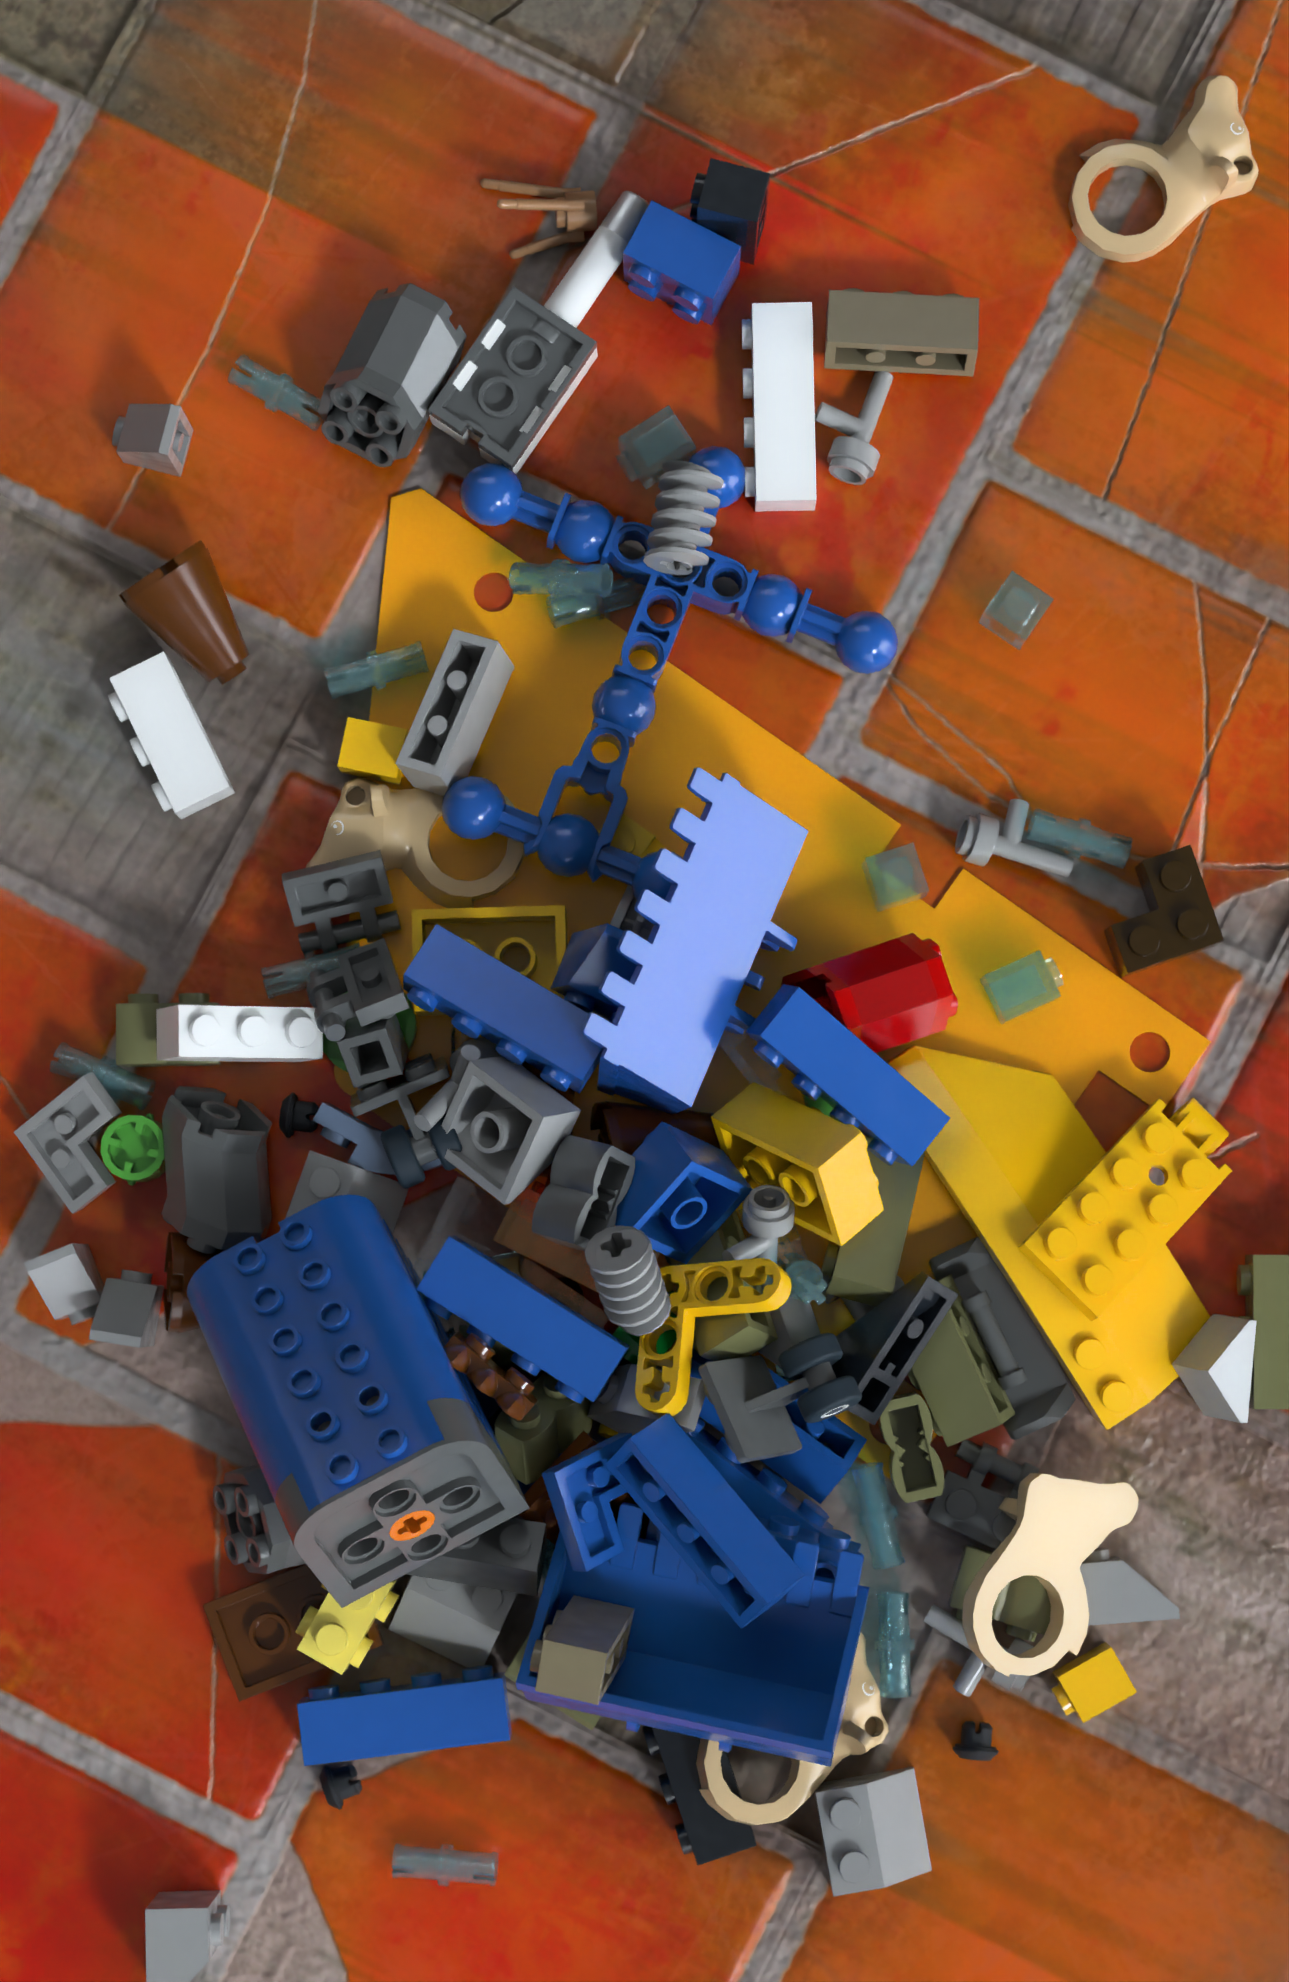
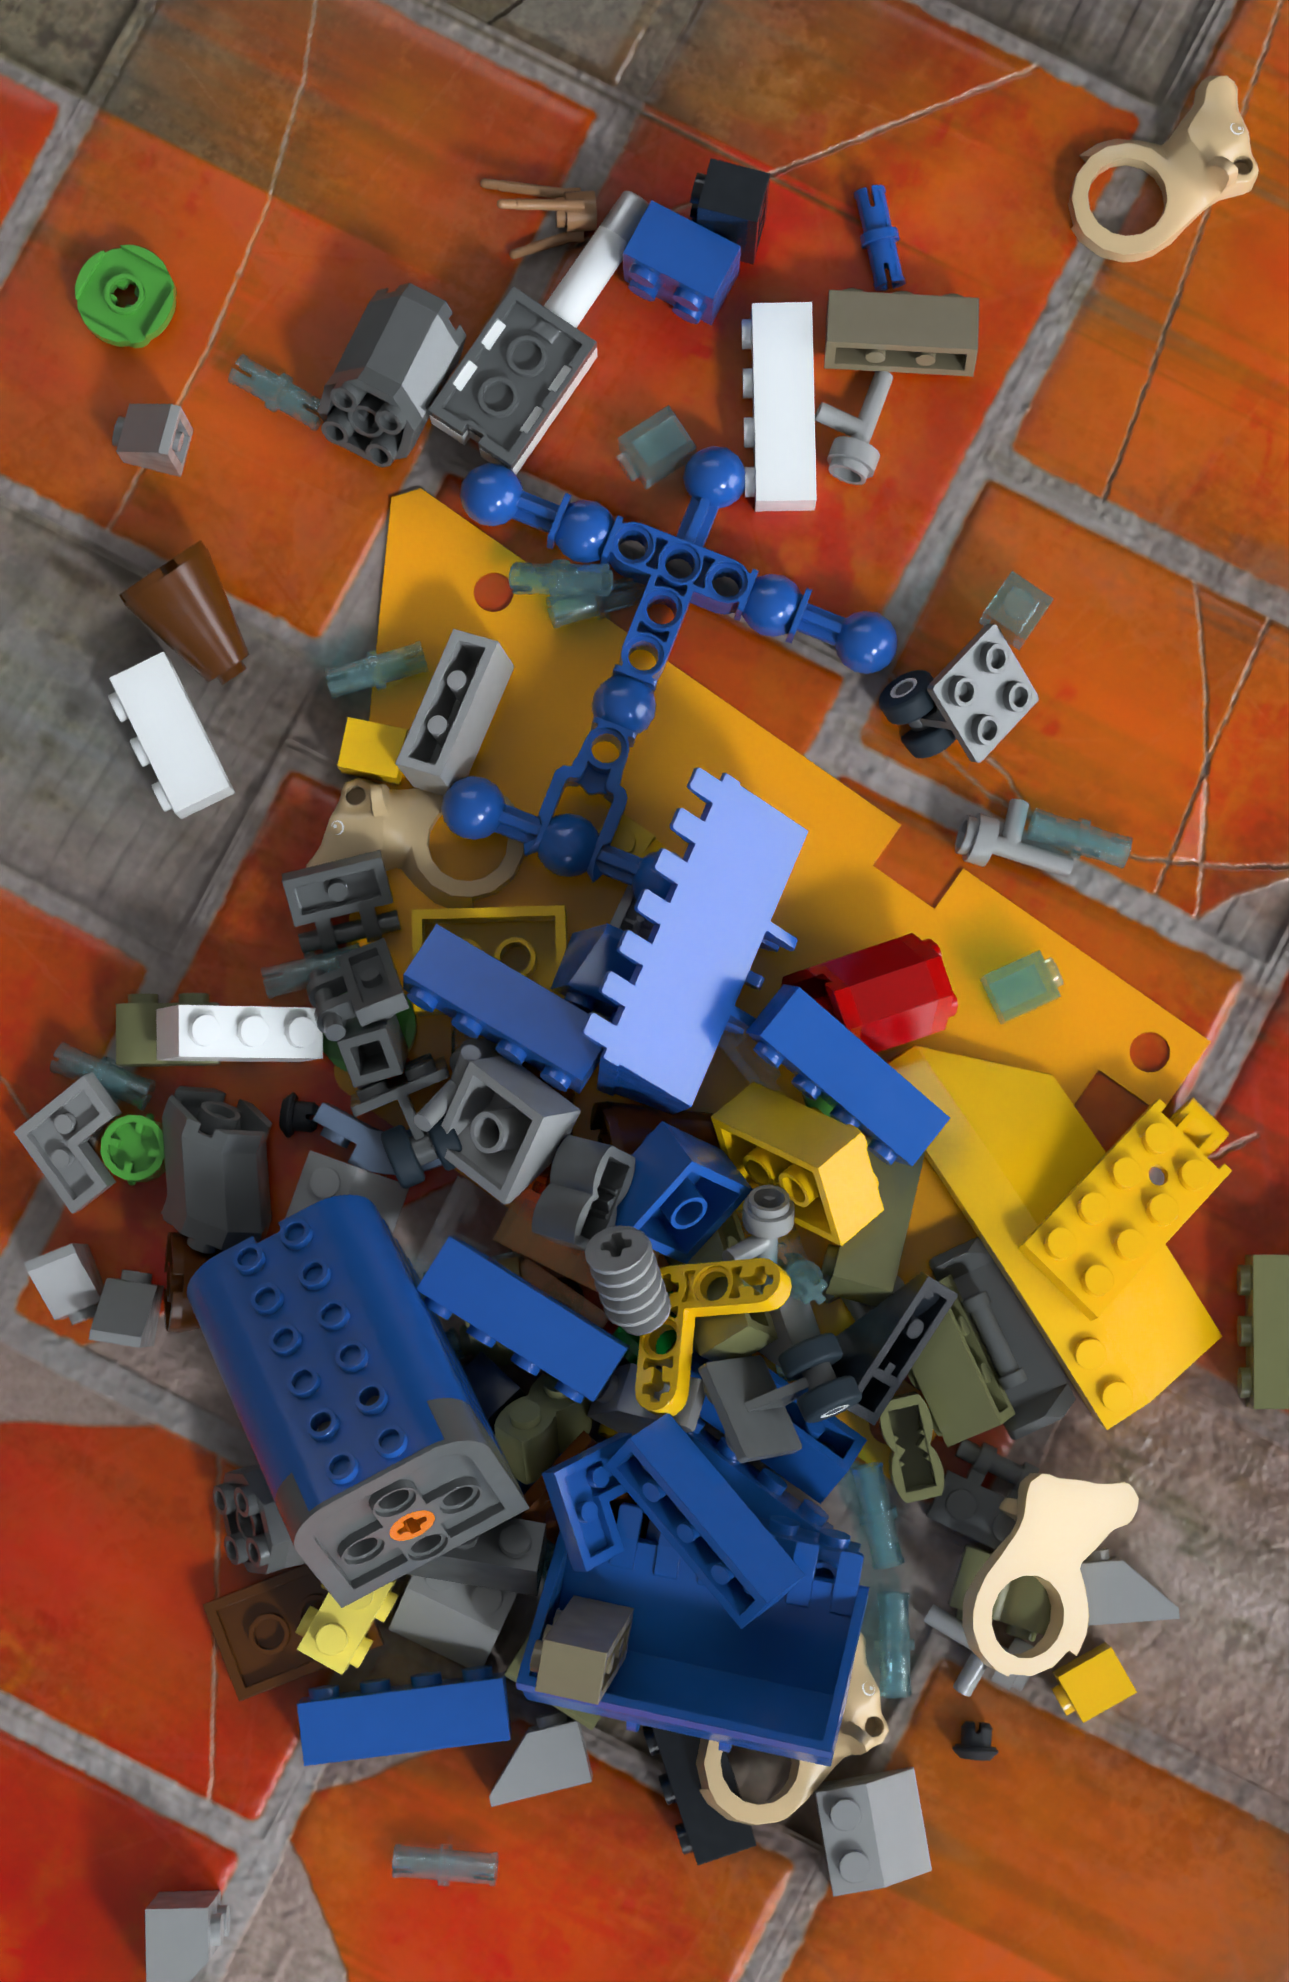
(118, 268): none -> bright green plate
(337, 1784): black piece -> none
(508, 1388): reddish brown plate -> none
(544, 1761): none -> light grey slope
(681, 517): light grey piece -> none
(879, 237): none -> blue pin
(895, 877): clear light blue brick -> none
(970, 700): none -> plate
(1178, 919): dark brown brick -> none
(1219, 1367): light grey slope -> none

